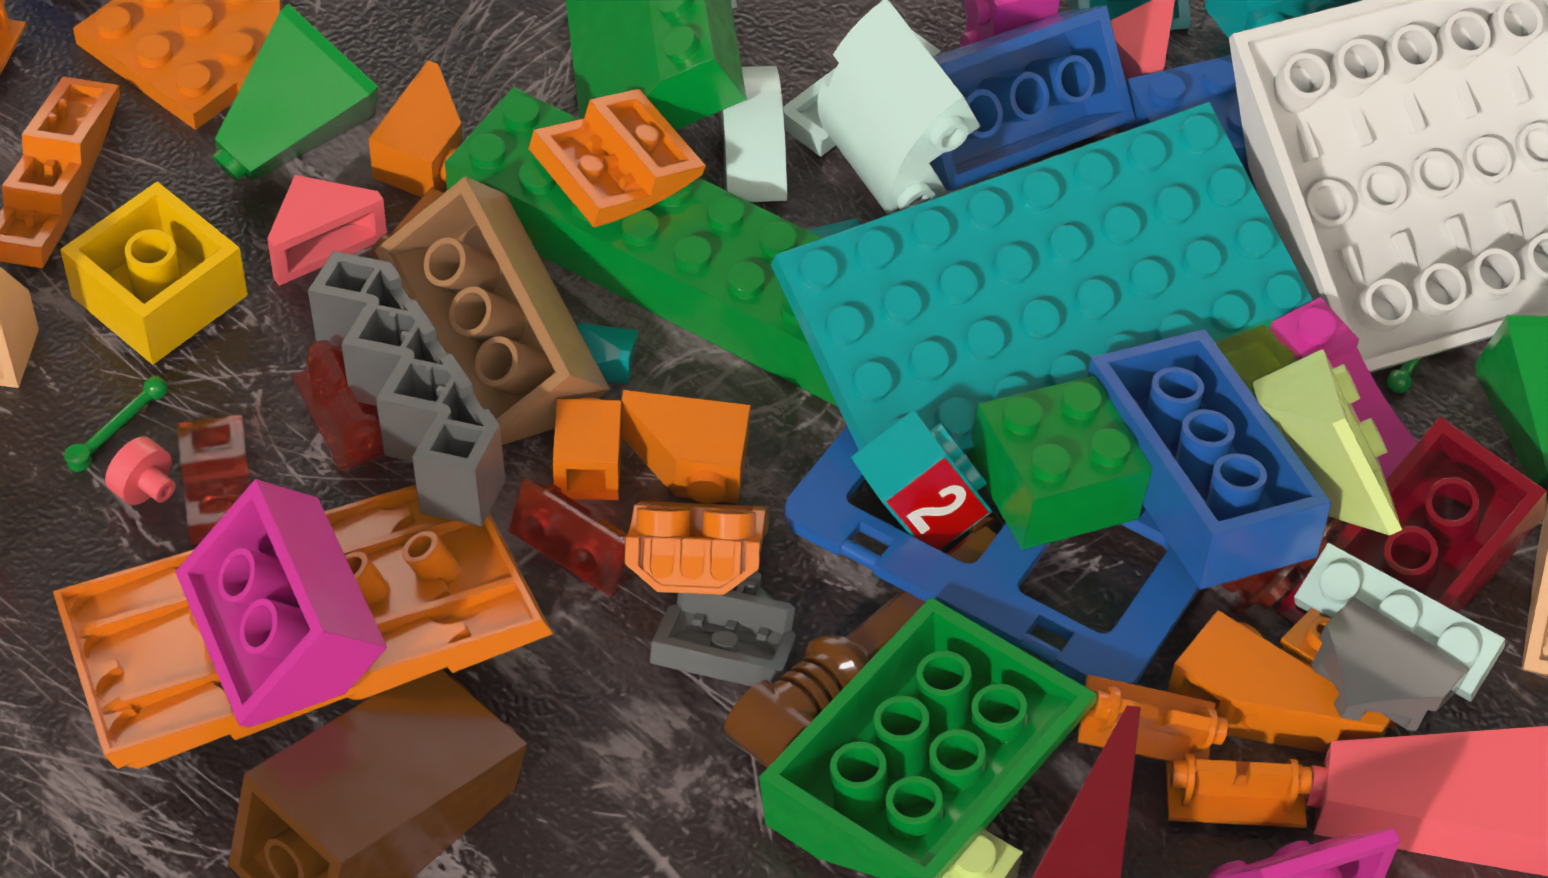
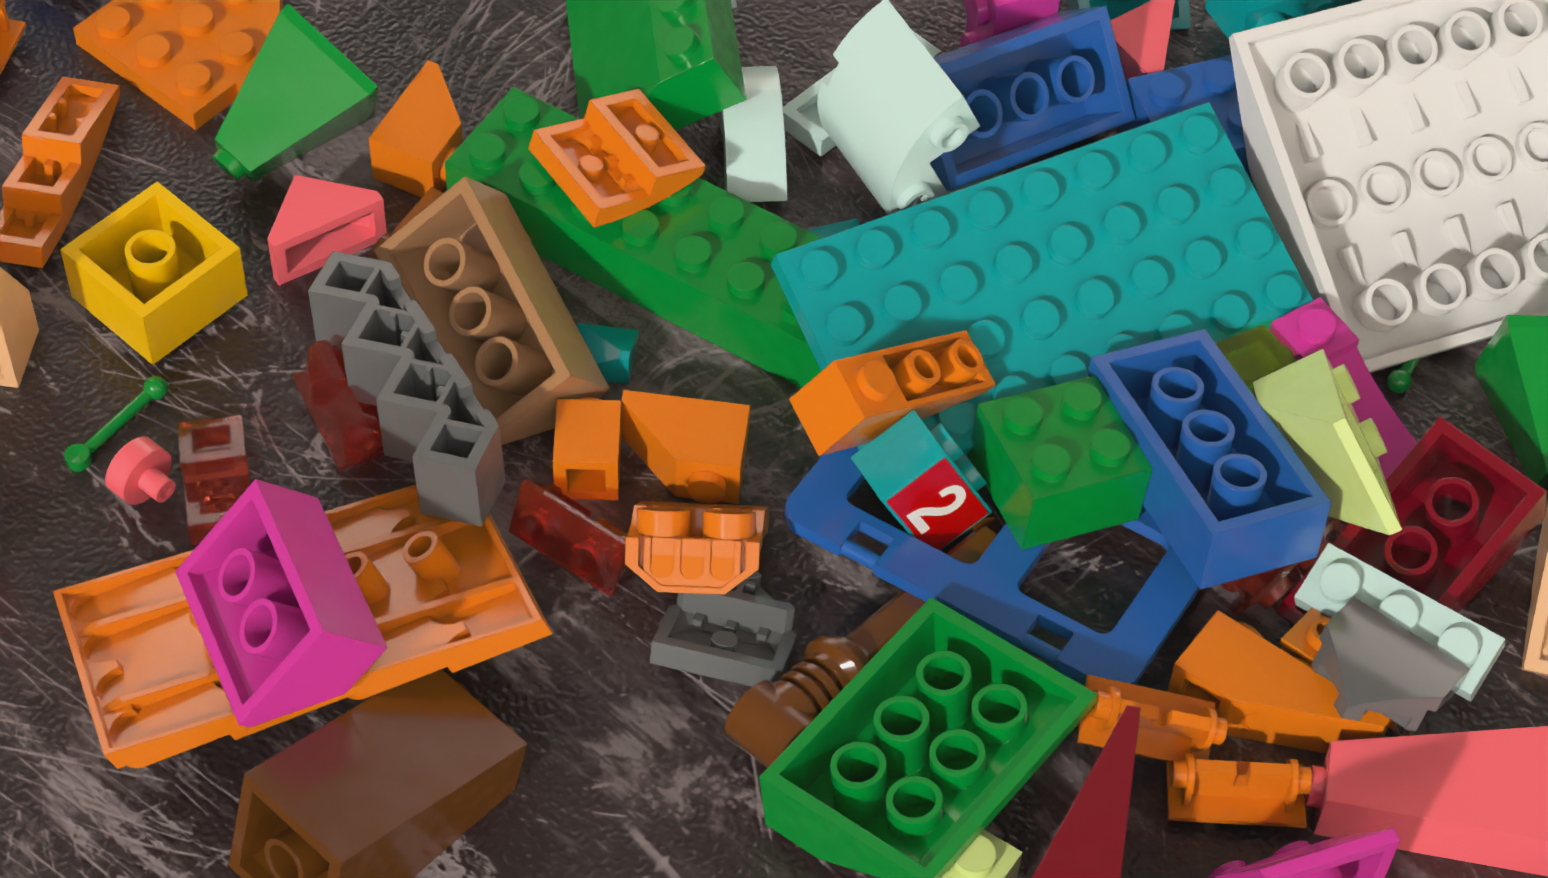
(874, 390): none -> orange slope

